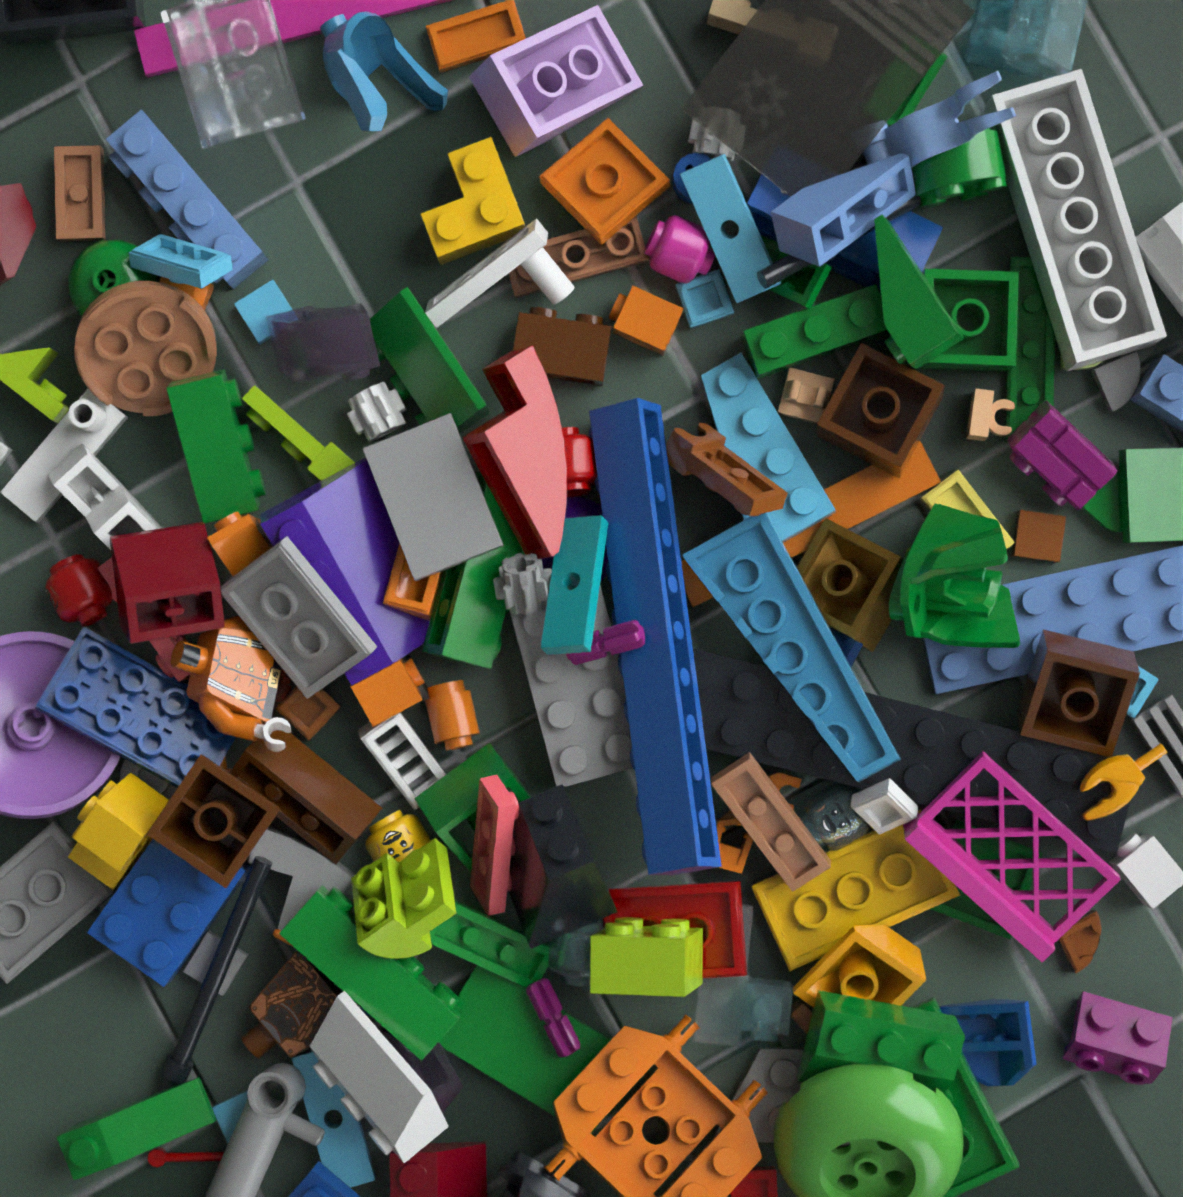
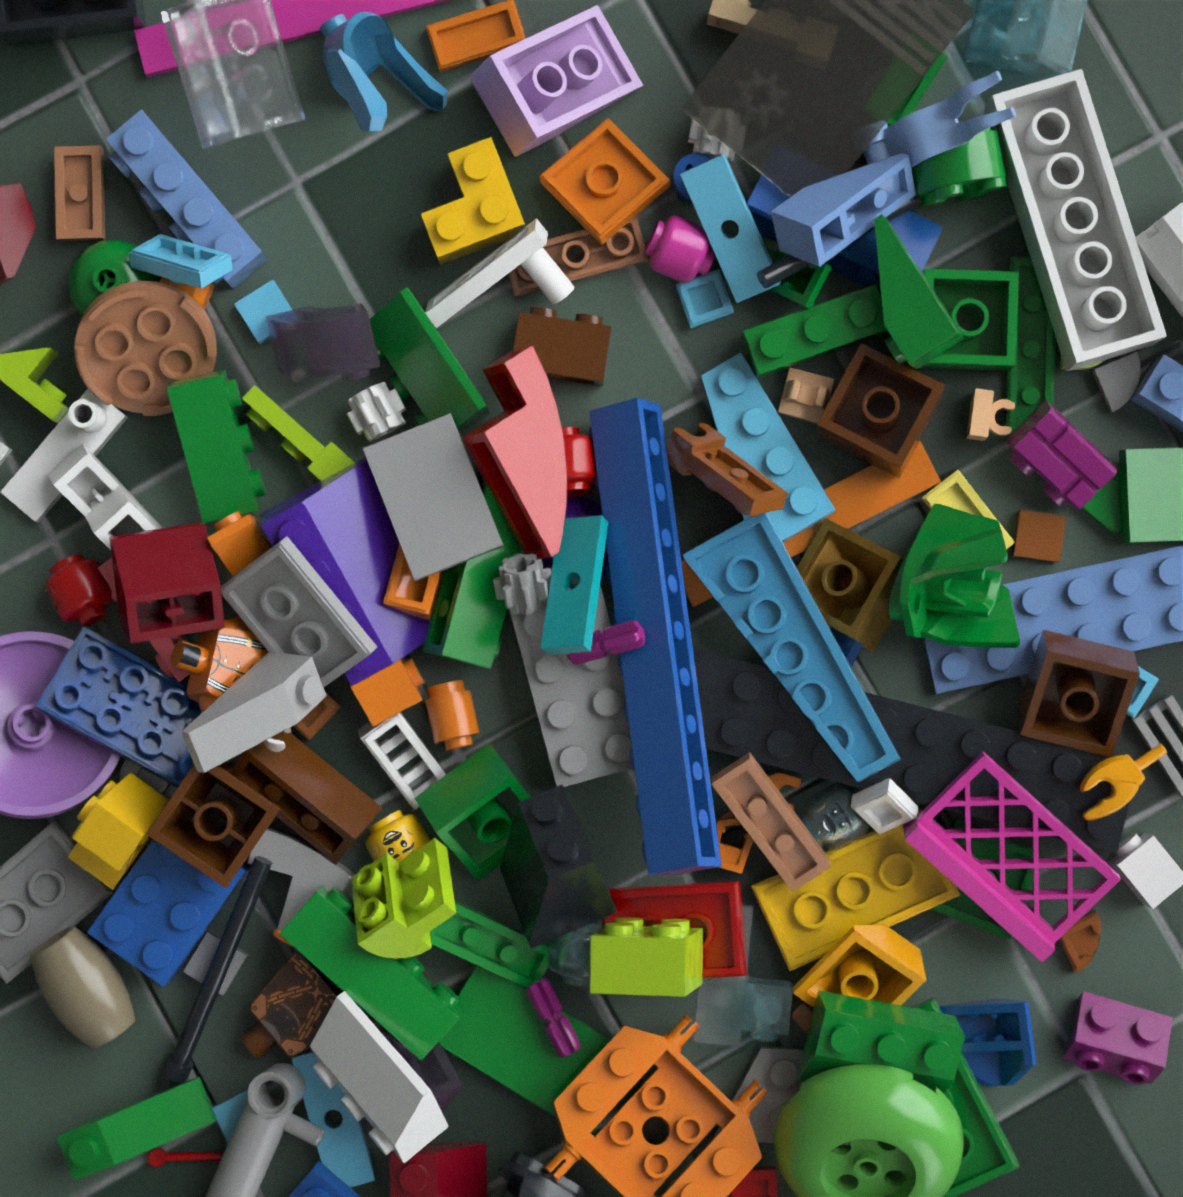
(82, 987): none -> dark tan piece
(255, 708): none -> light grey slope
(493, 844): coral plate -> none
(645, 319): orange brick -> none

